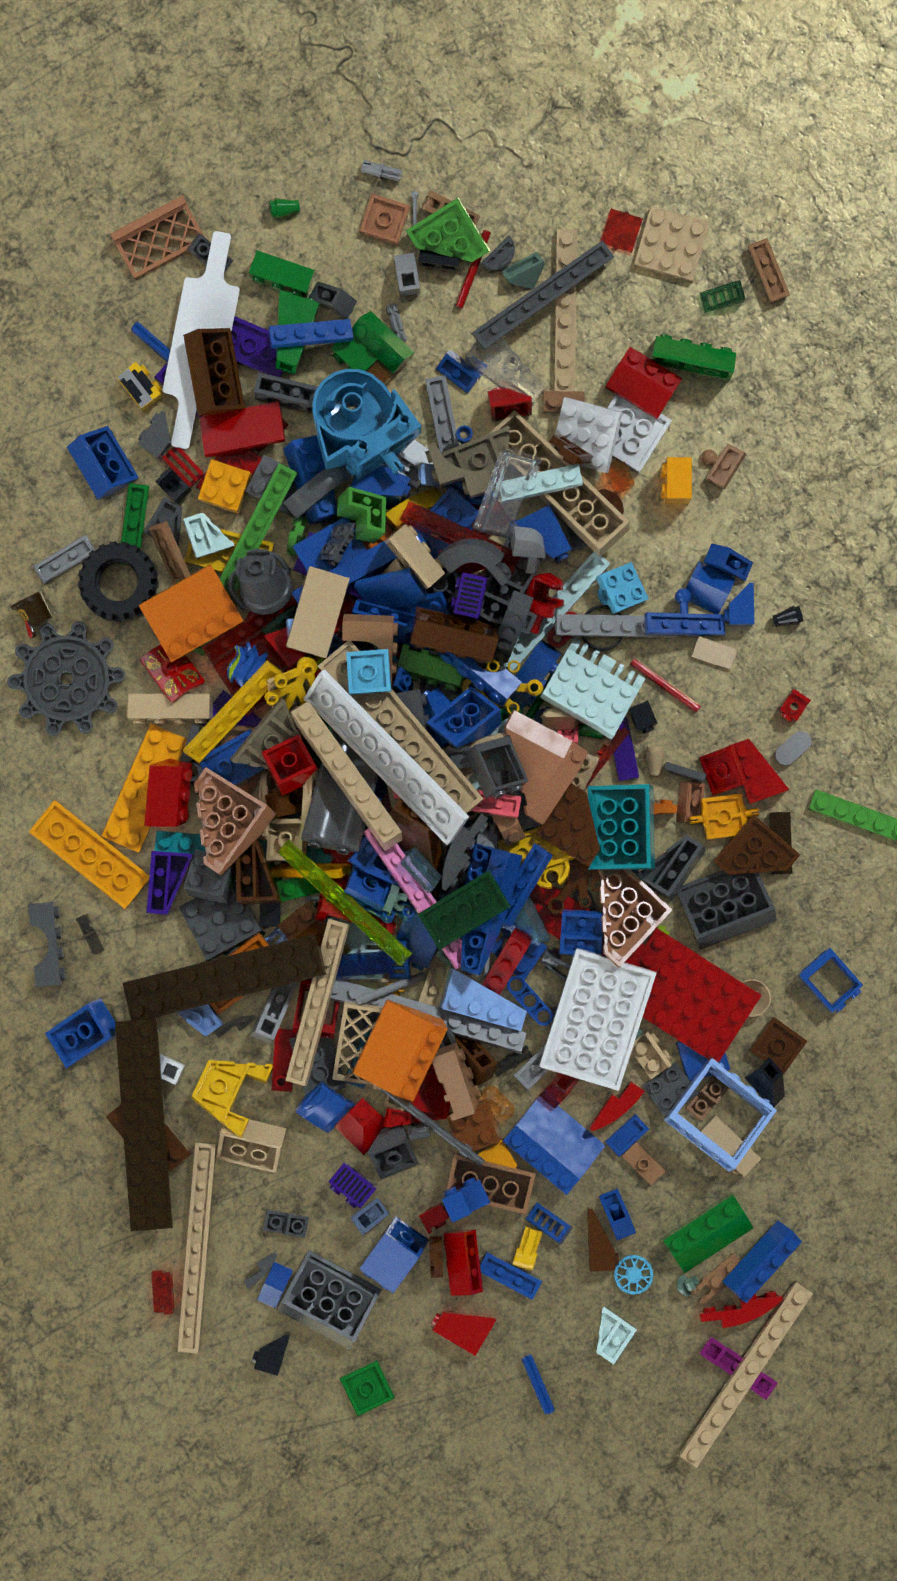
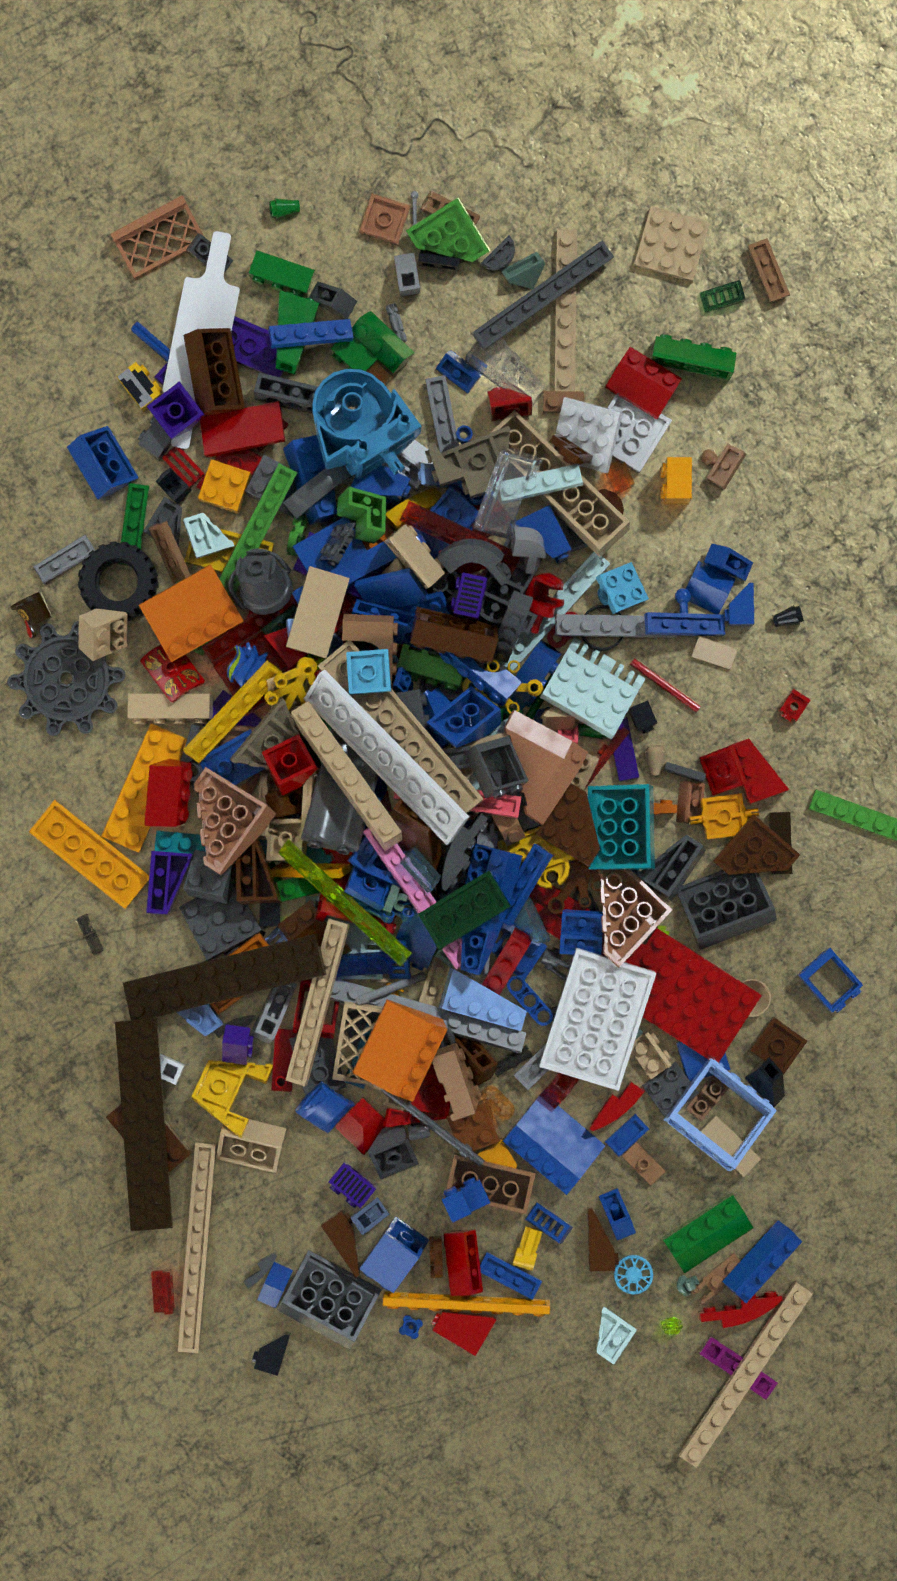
(44, 917): dark grey arch -> none
(82, 1032): blue slope -> none
(102, 632): none -> tan slope
(176, 411): none -> dark purple slope
(237, 1044): none -> dark purple brick
(285, 1223): dark grey slope -> none
(342, 1234): none -> reddish brown slope
(367, 1387): green tile -> none
(381, 171): light grey axle -> none
(413, 1333): none -> blue plate
(434, 1217): red brick -> none
(470, 276): red bar -> none
(475, 1304): none -> light orange plate
(538, 1384): blue axle -> none
(621, 230): clear red piece -> none
(671, 1325): none -> clear neon green plate
(793, 748): light grey tile -> none

